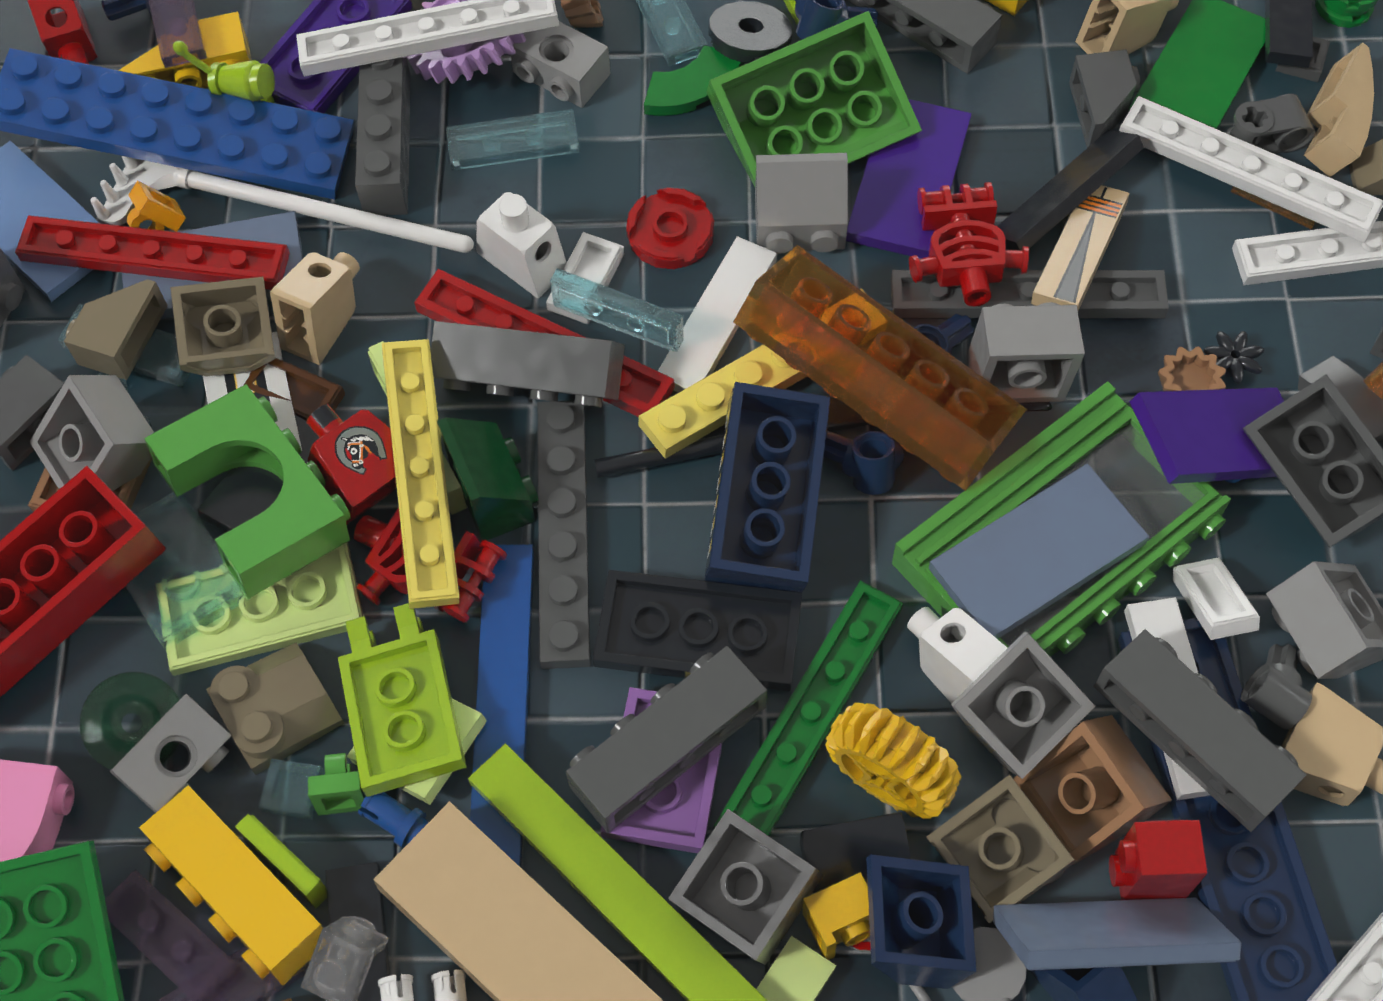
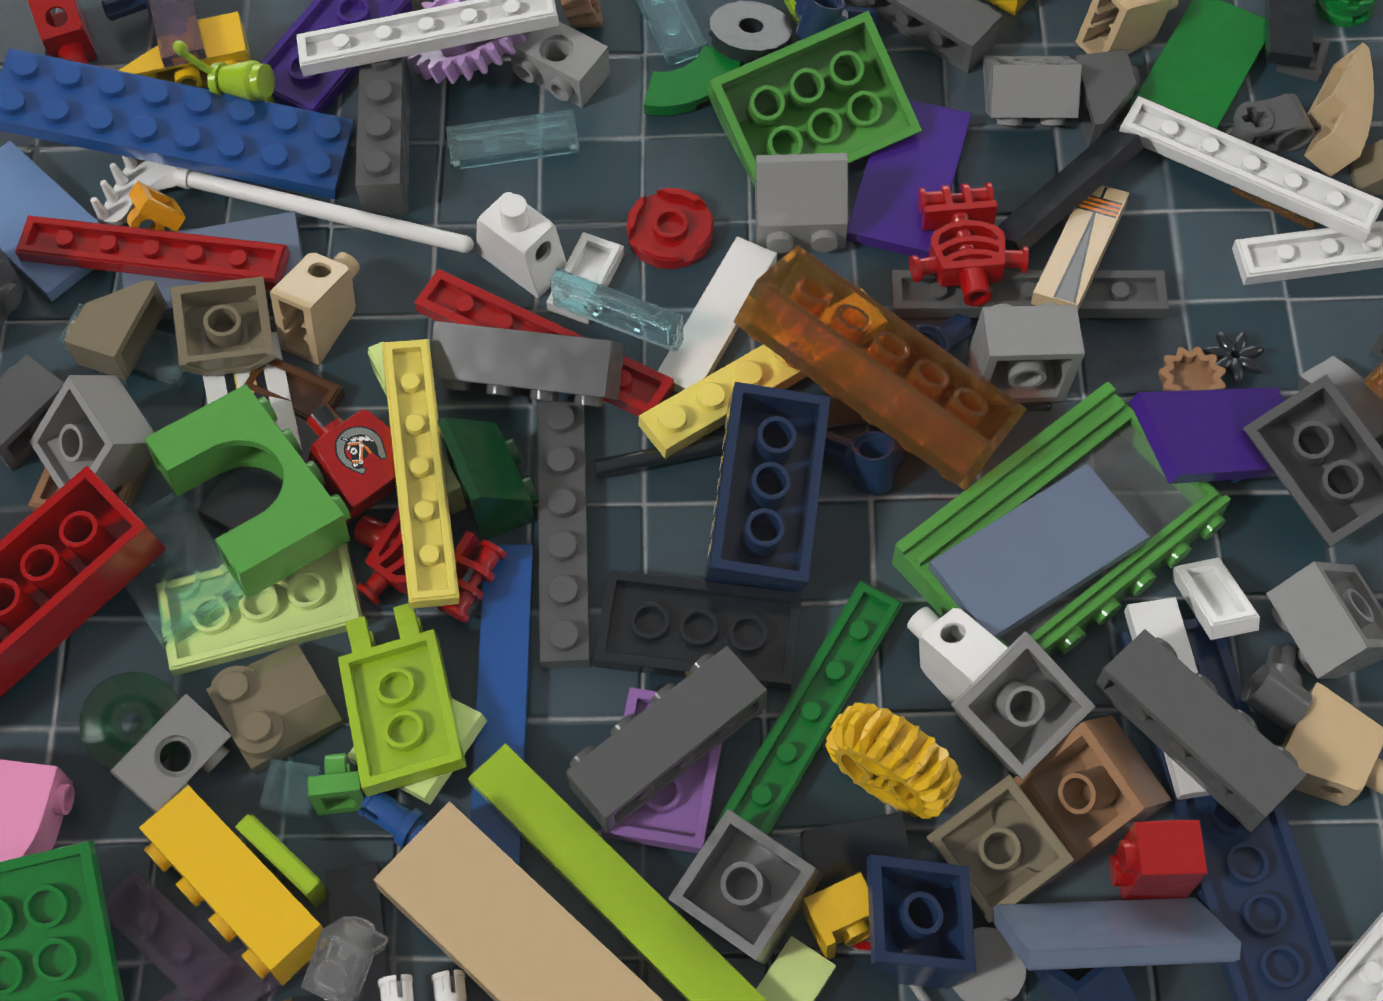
(1031, 88): none -> light grey slope

